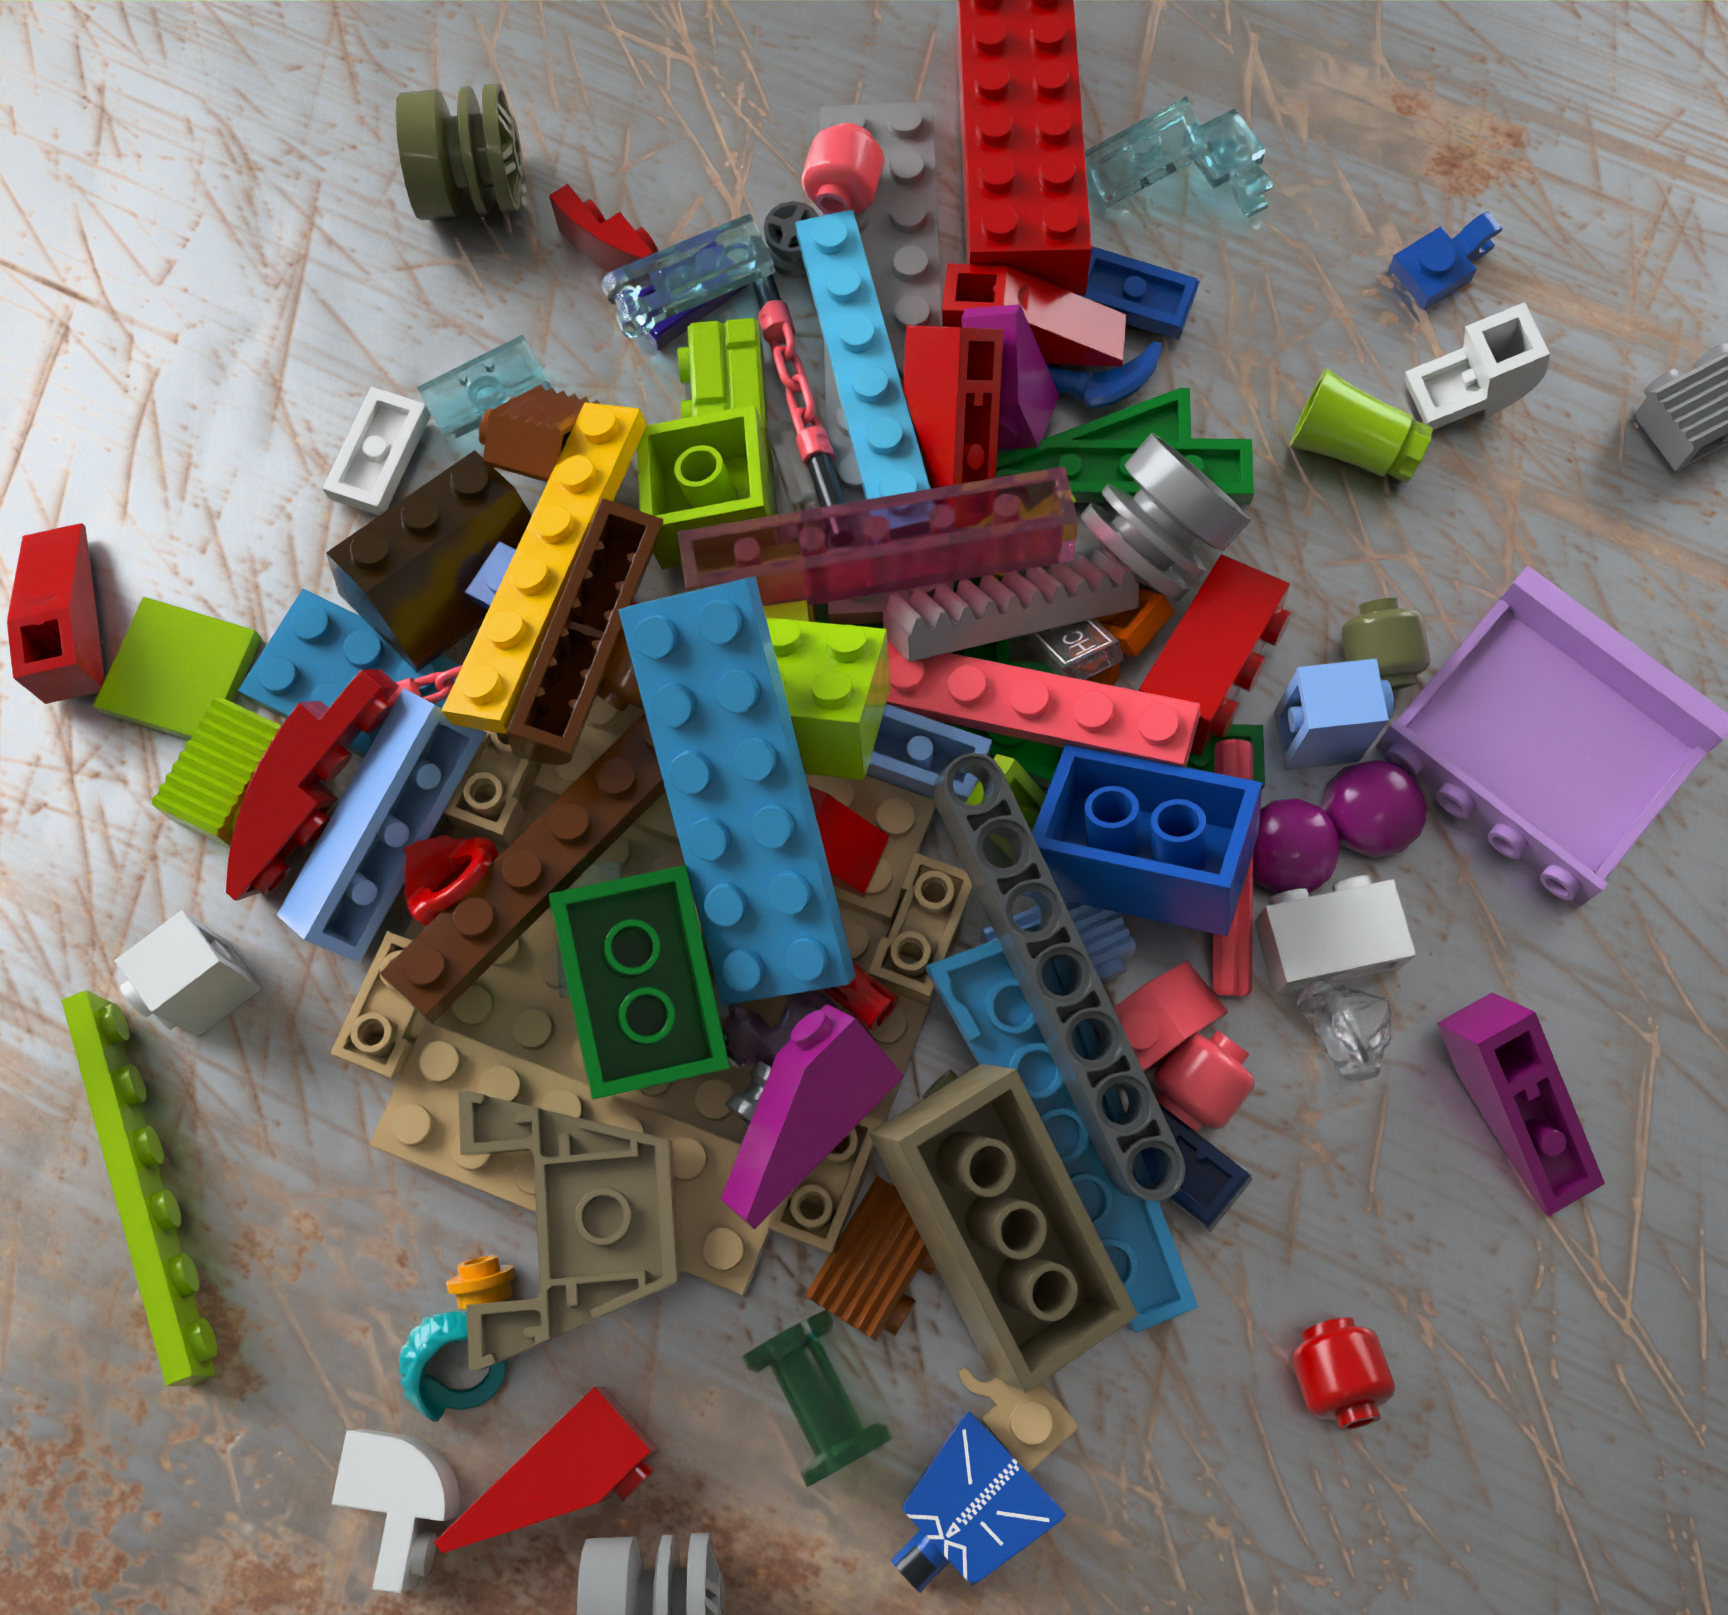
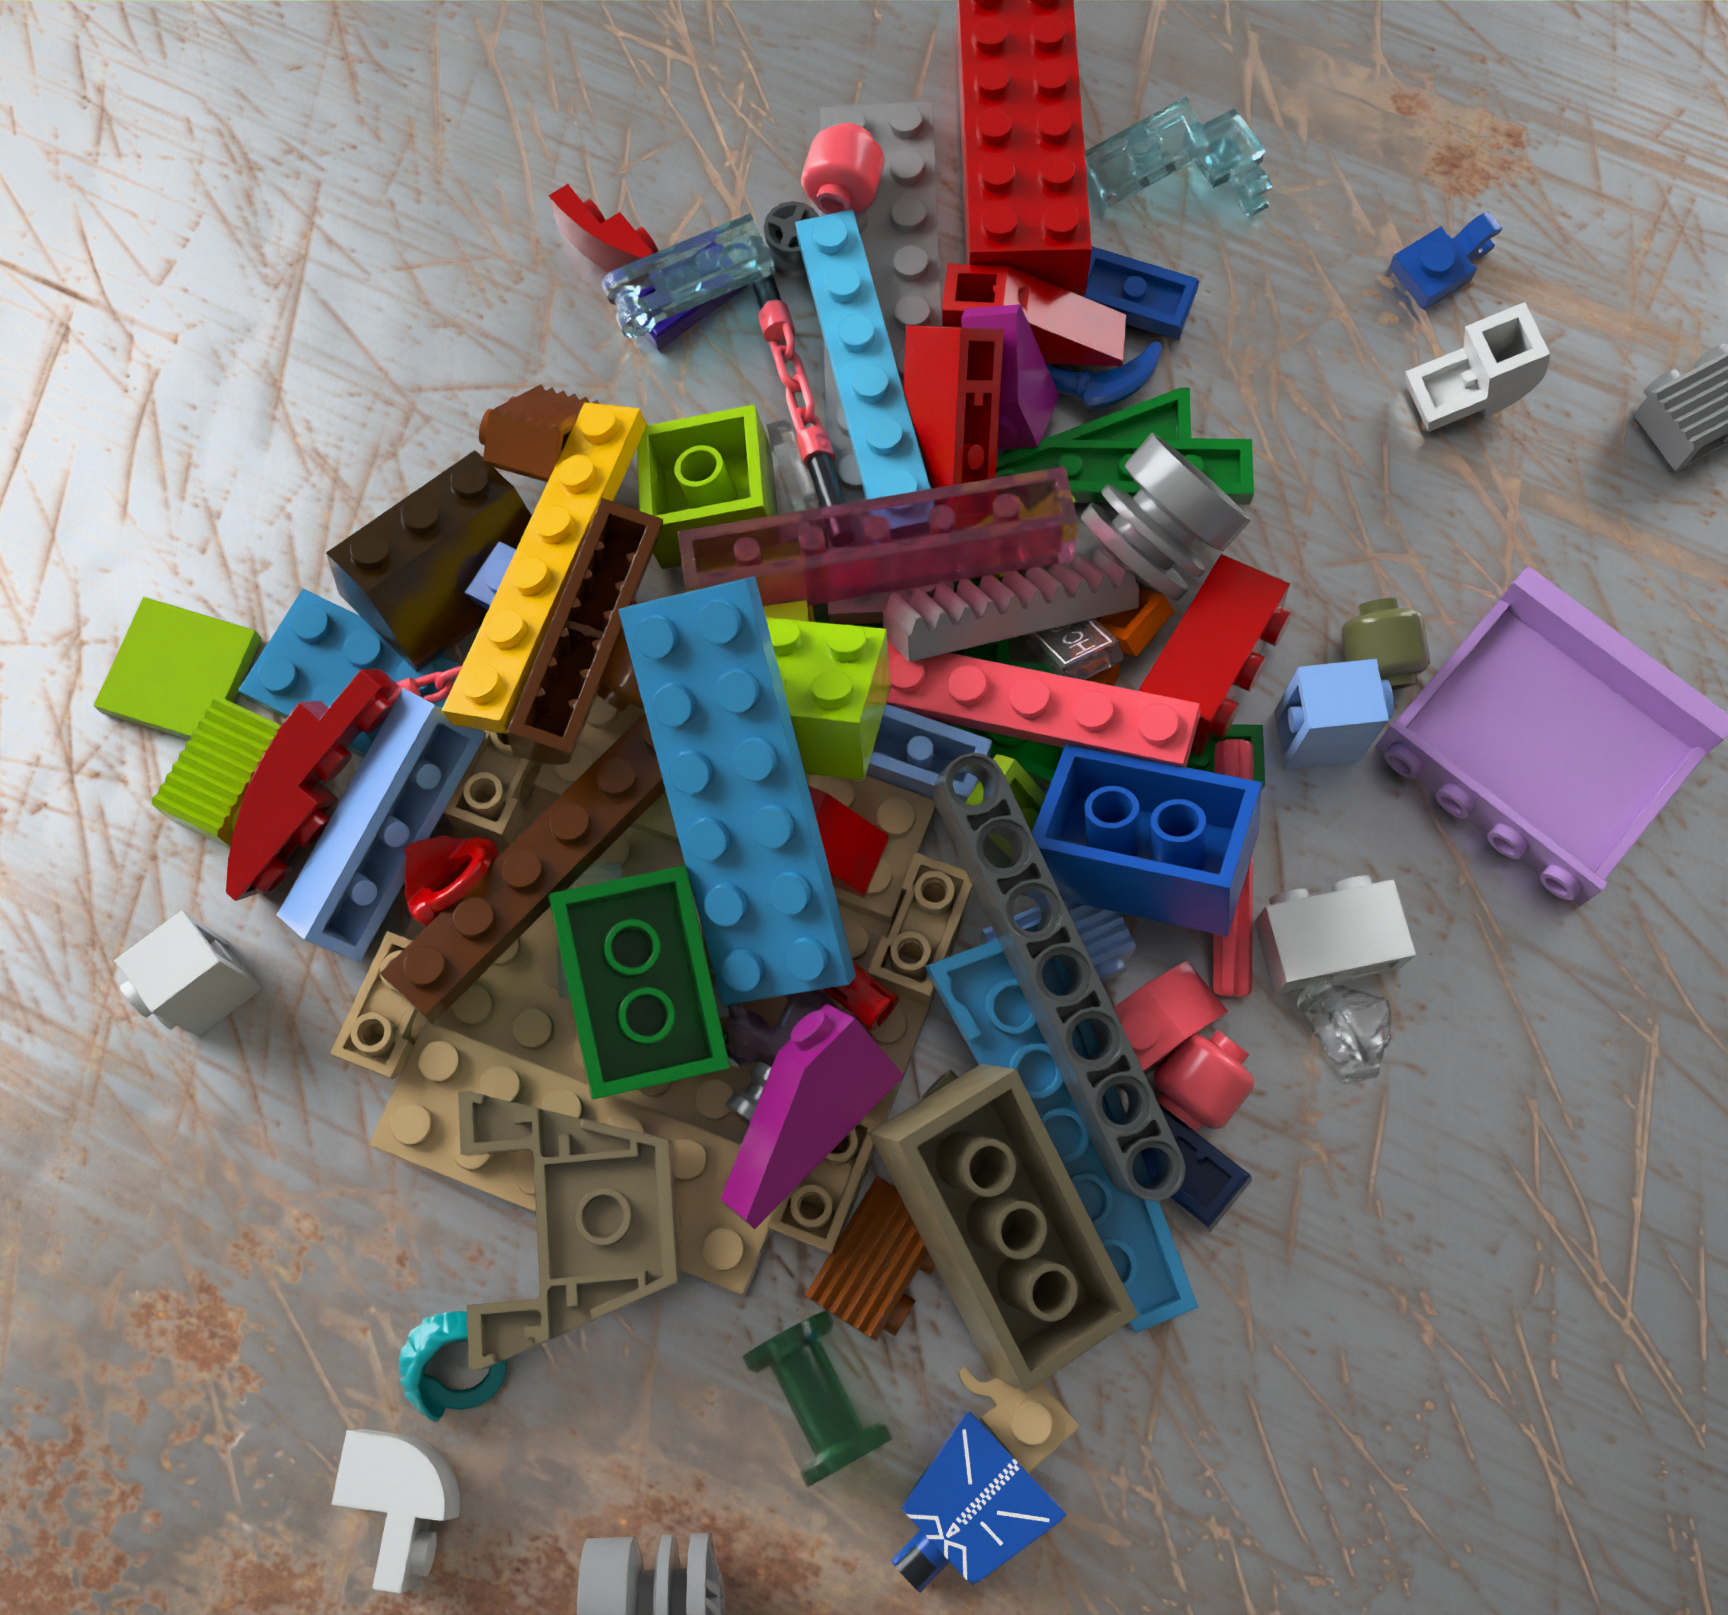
(55, 617): red slope -> none
(145, 1208): lime plate -> none
(376, 451): white plate -> none
(458, 152): olive wheel -> none
(466, 392): clear light blue plate -> none
(481, 1281): light orange plate -> none
(573, 1466): red slope -> none
(723, 367): lime brick -> none
(1294, 846): magenta hair -> none
(1342, 1373): red head -> none
(1360, 429): lime plant -> none
(1375, 807): magenta hair -> none
(1522, 1098): magenta slope -> none

